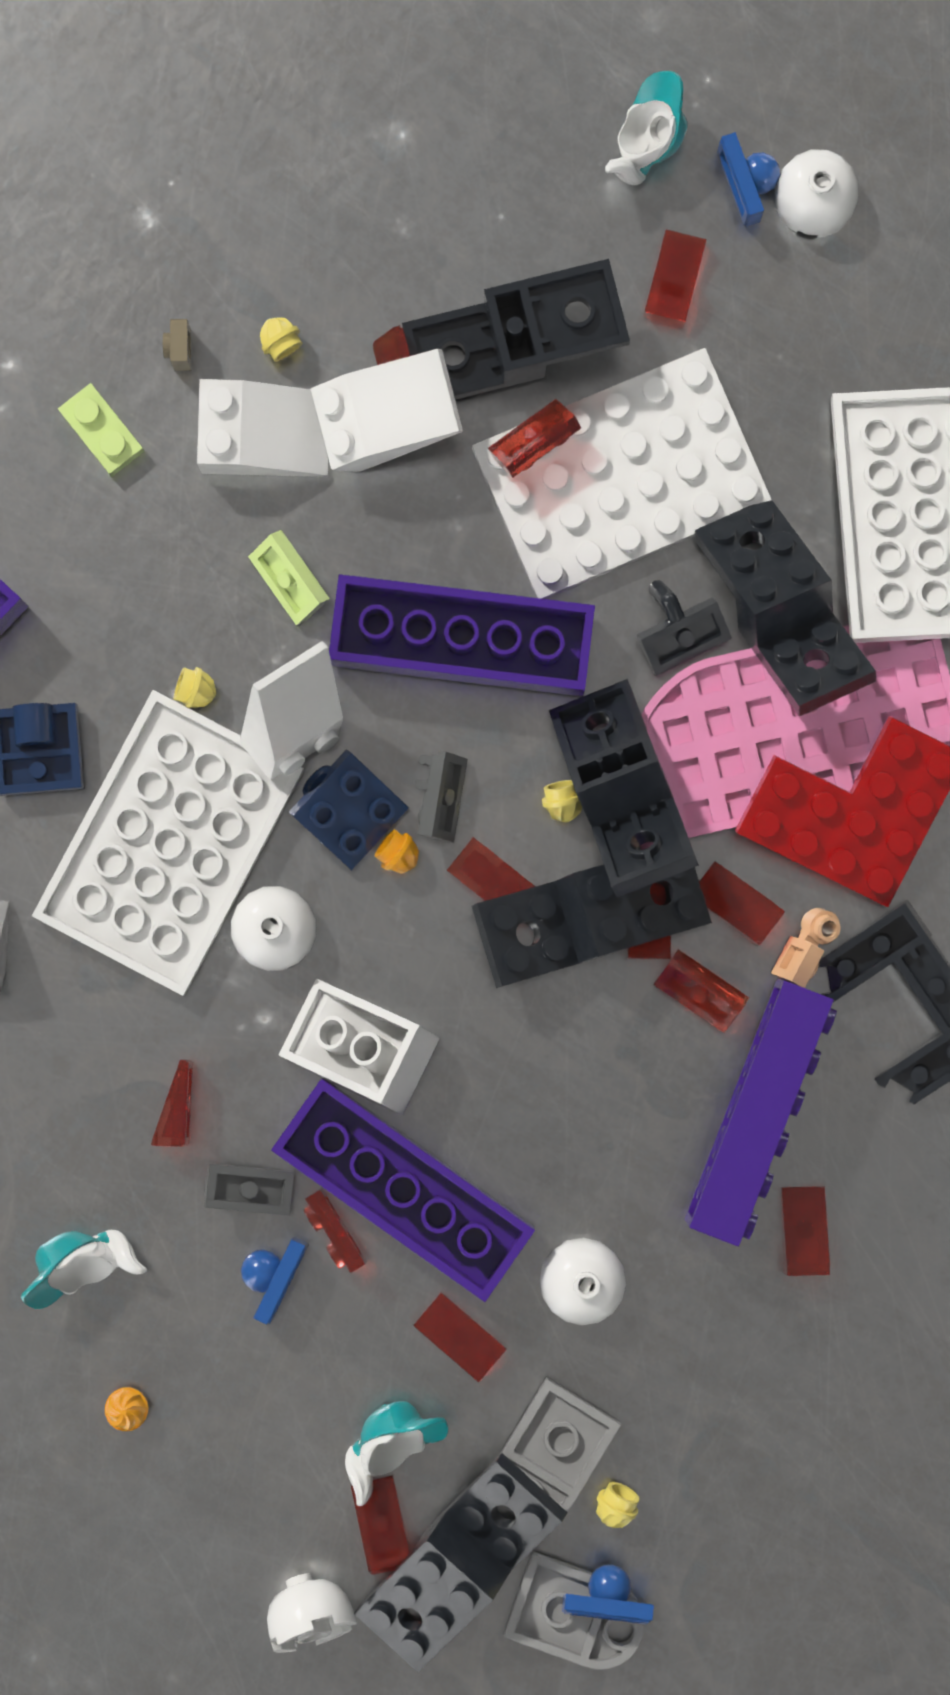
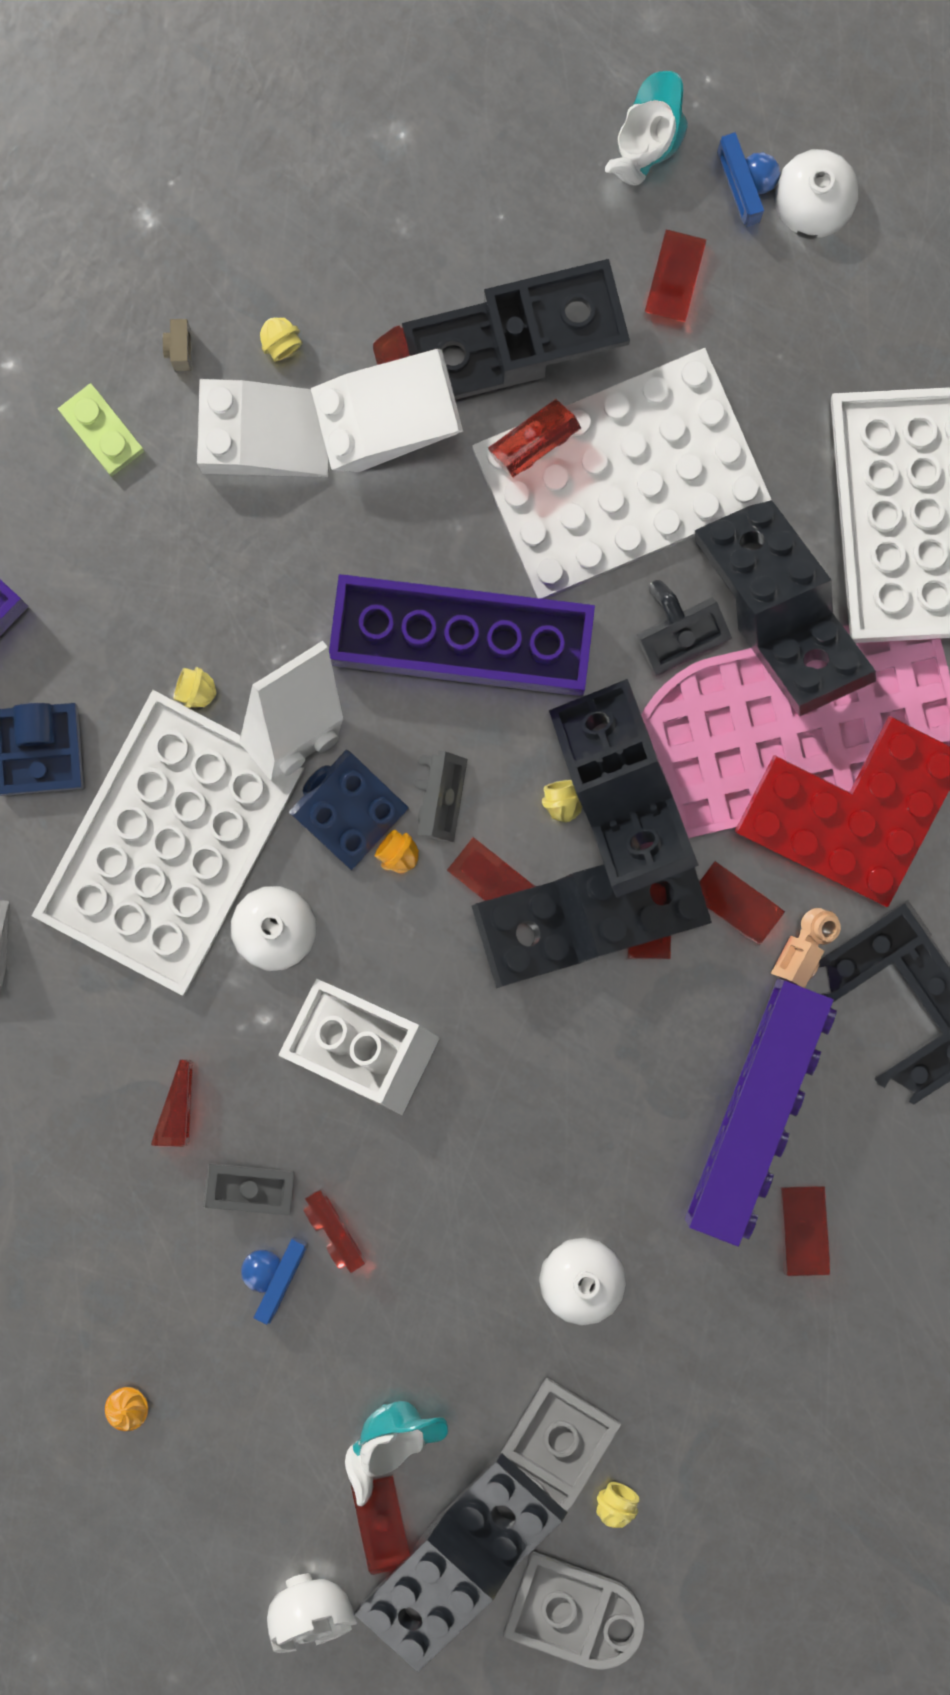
(78, 1260): hair -> none
(288, 577): yellowish green plate -> none
(403, 1189): dark purple brick -> none
(460, 1336): clear red plate -> none
(609, 1594): blue tile -> none
(701, 991): clear red plate -> none

